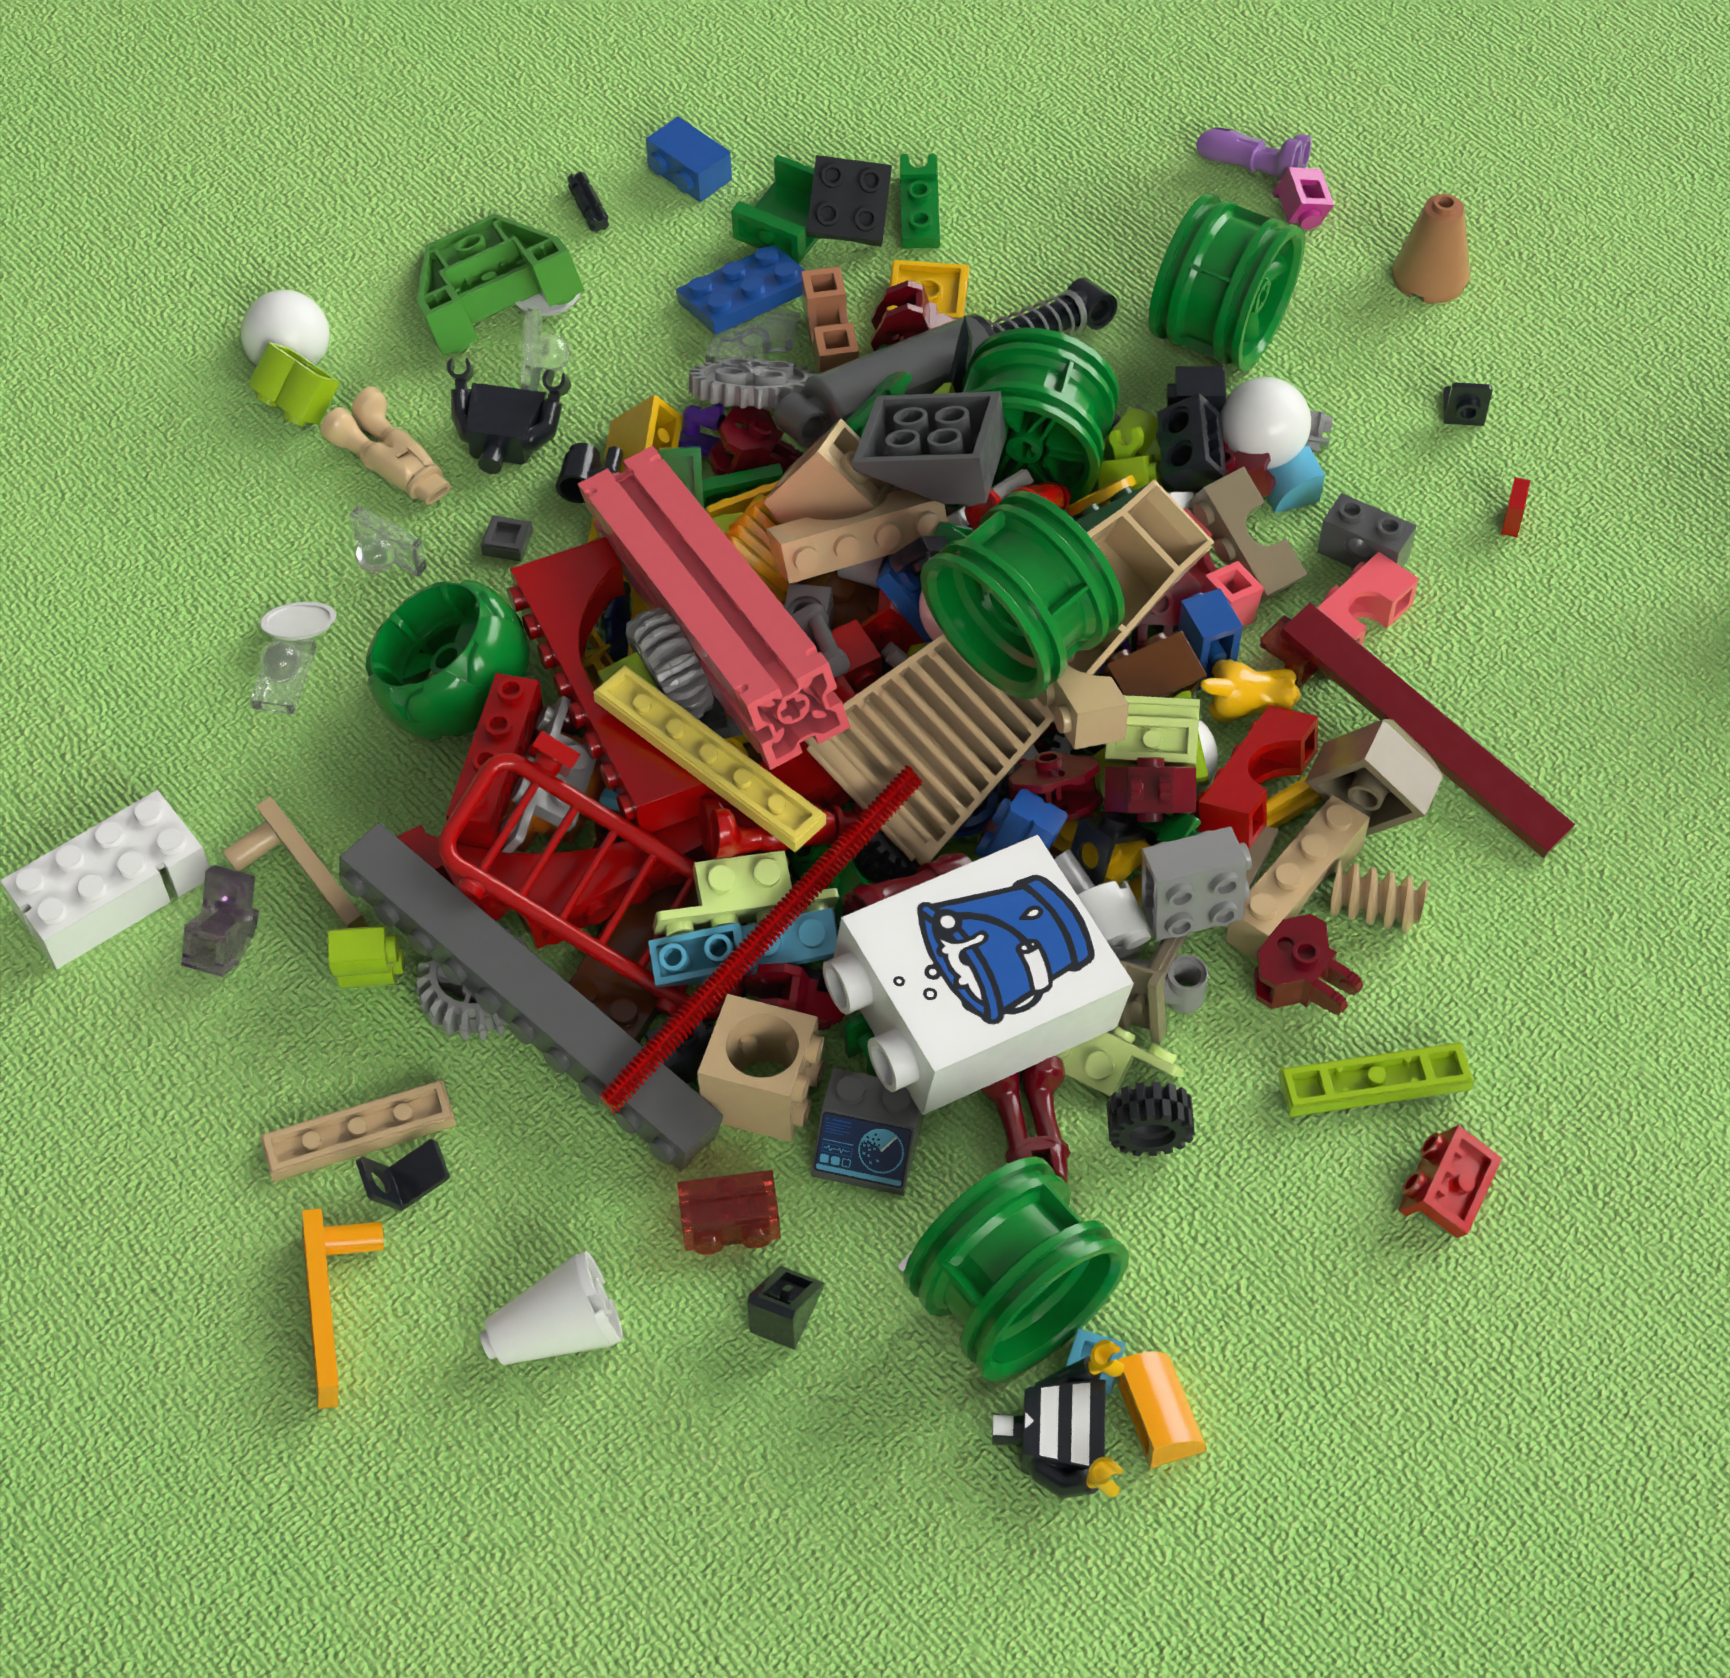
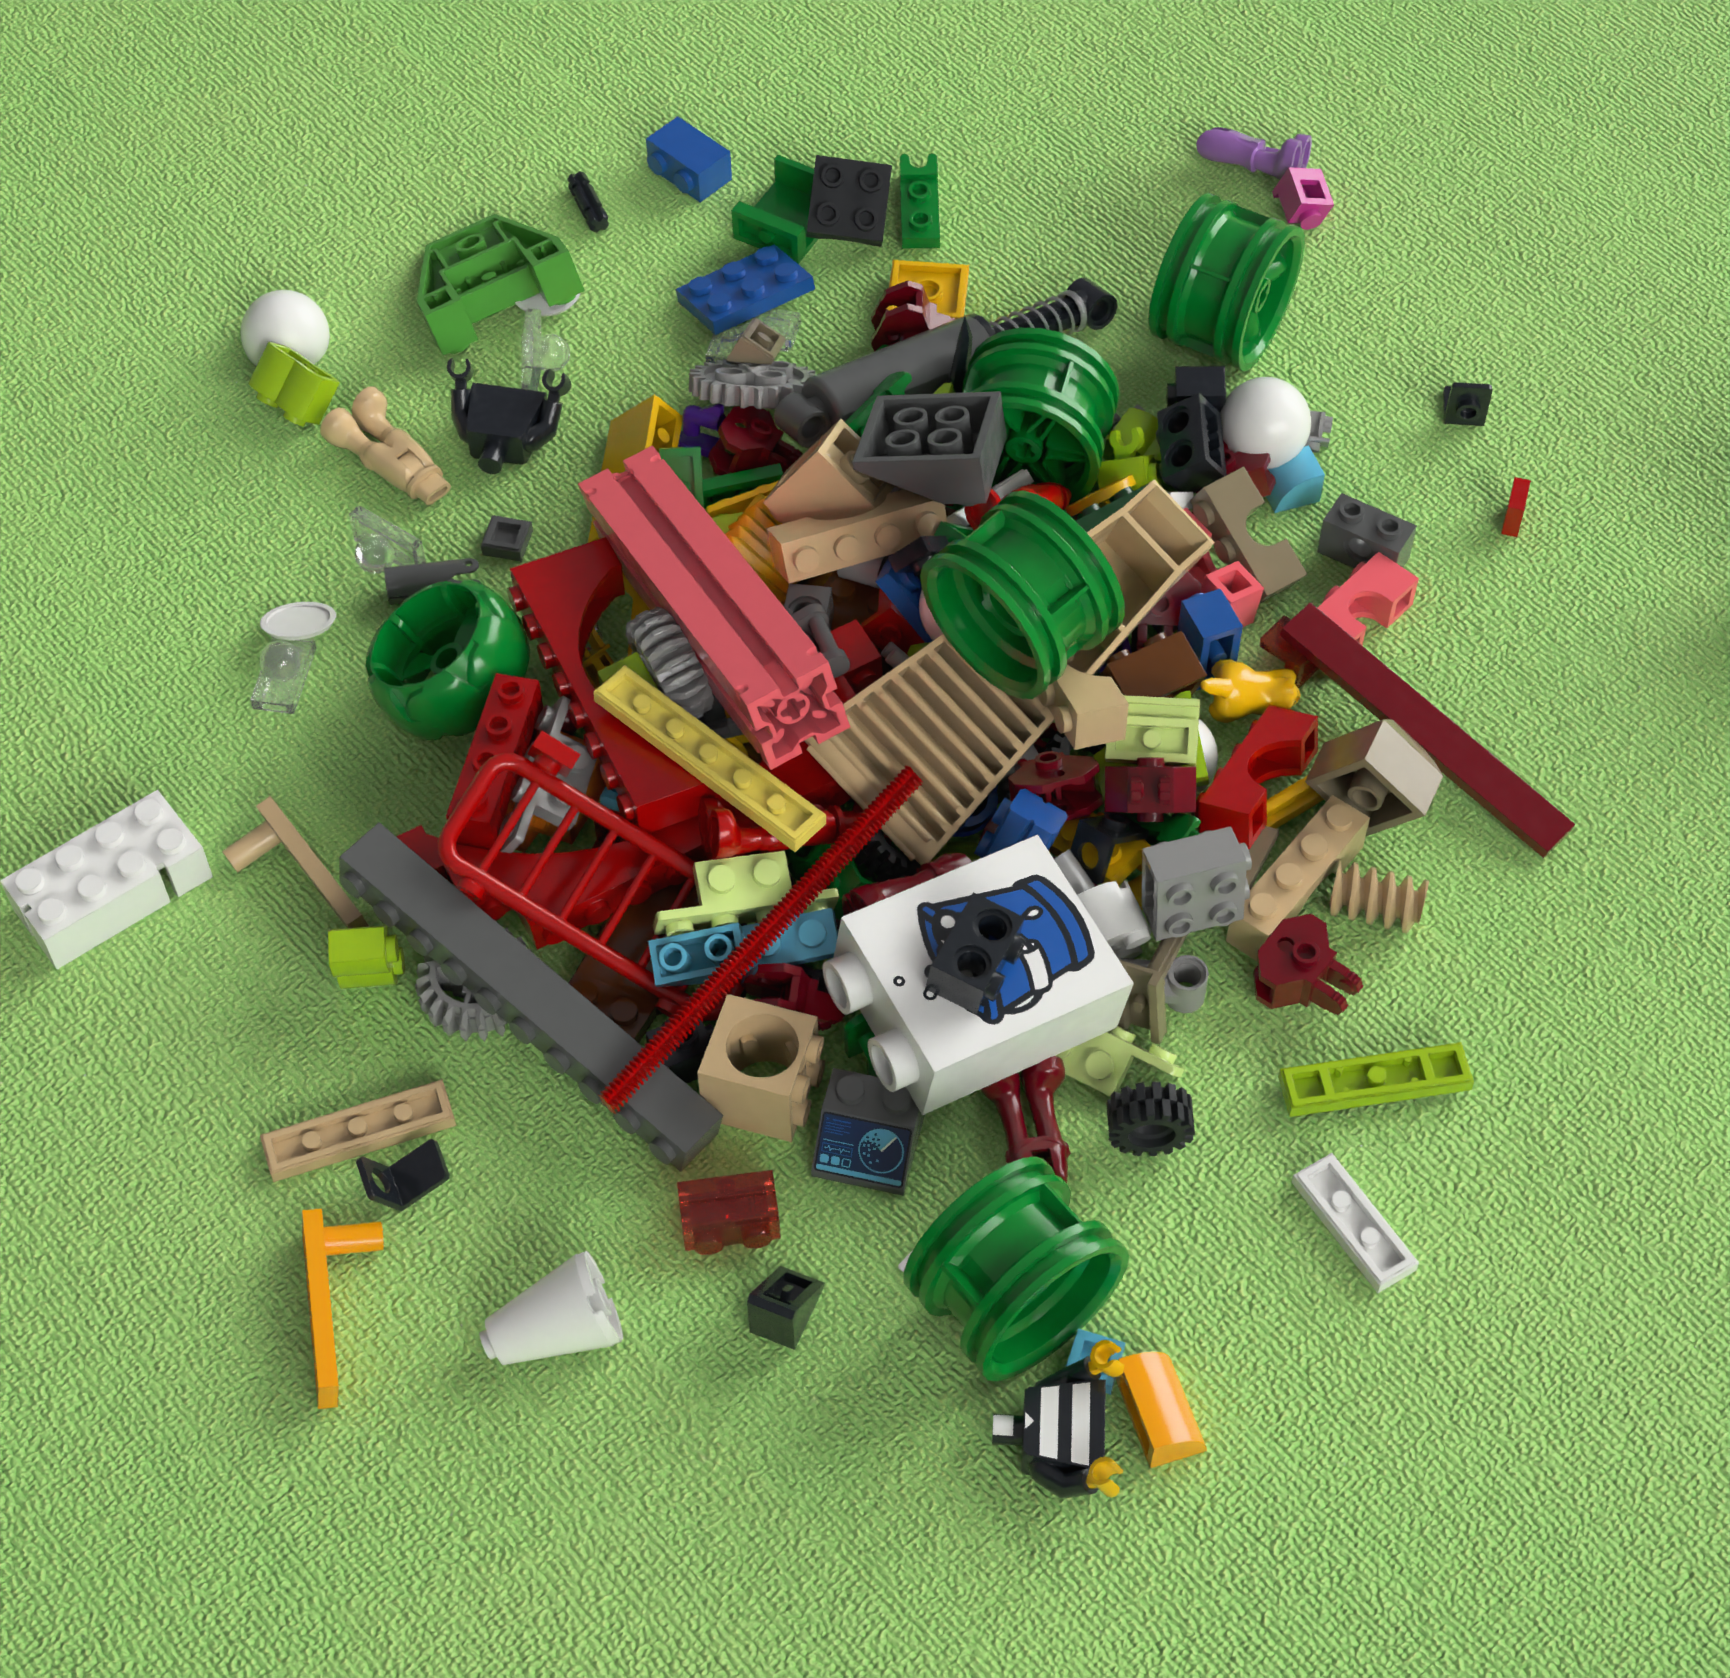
(225, 927): brick -> none
(408, 579): none -> dark grey piece
(582, 463): black piece -> none
(614, 625): pin -> none
(757, 344): none -> dark tan slope
(826, 318): nougat arch -> none
(970, 951): none -> black brick
(1355, 1223): none -> white tile
(1435, 252): nougat cone -> none
(1450, 1180): red bracket -> none

